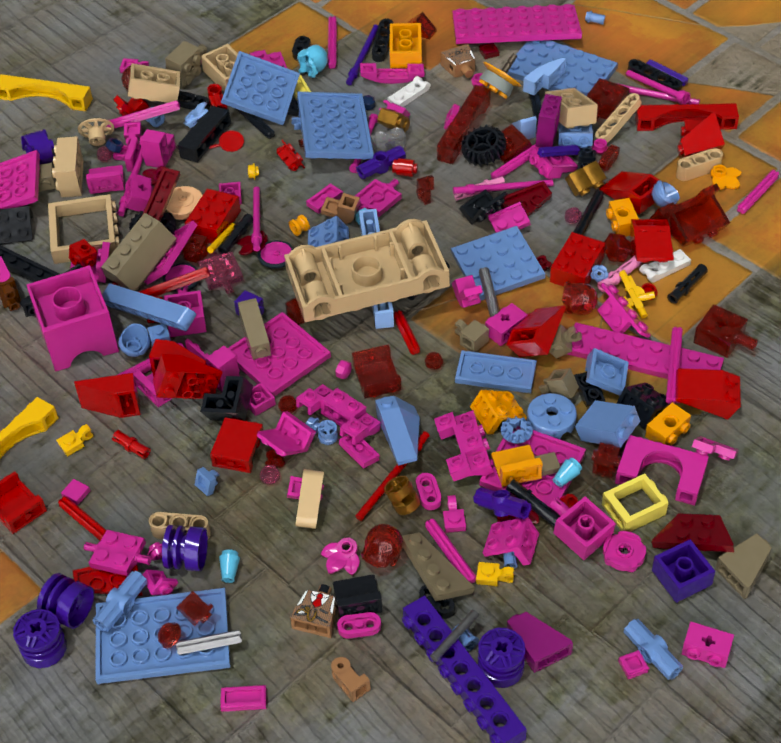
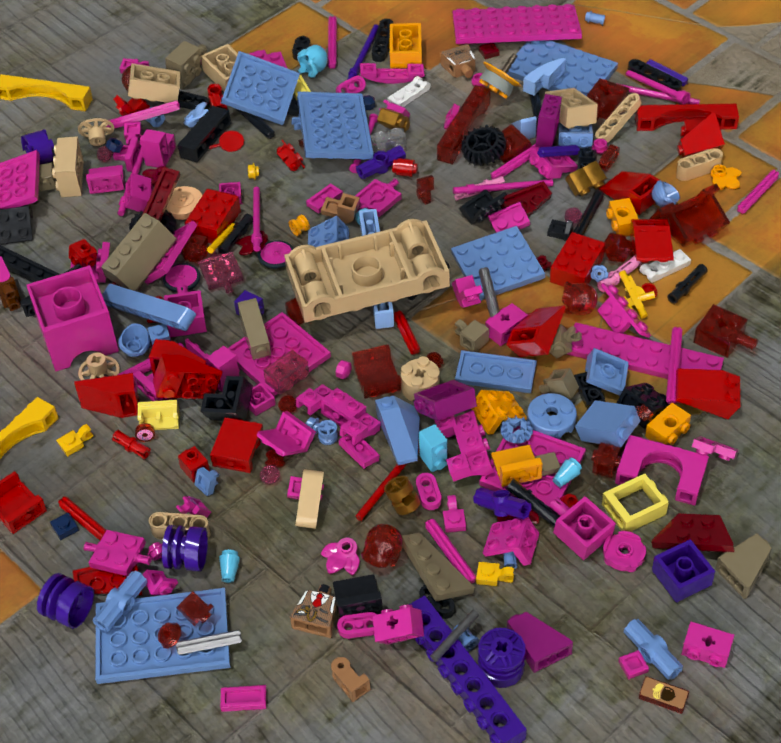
(40, 638): dark purple wheel -> none
(64, 526): none -> dark blue plate
(76, 491): dark pink tile -> none
(80, 206): tan window -> none
(98, 366): none -> tan wheel
(145, 432): none -> tile
(159, 414): none -> light yellow hinge
(177, 282): red axle -> none
(191, 460): none -> red brick
(193, 506): none -> dark pink plate
(286, 372): none -> clear pink brick
(349, 87): none -> dark pink plate
(398, 625): none -> dark pink brick
(418, 376): none -> tan brick
(427, 27): clear red slope -> none
(433, 448): none -> medium azure brick
(445, 400): none -> magenta window
(560, 229): none -> black tile
(644, 413): none -> clear red plate
(663, 694): none -> tile

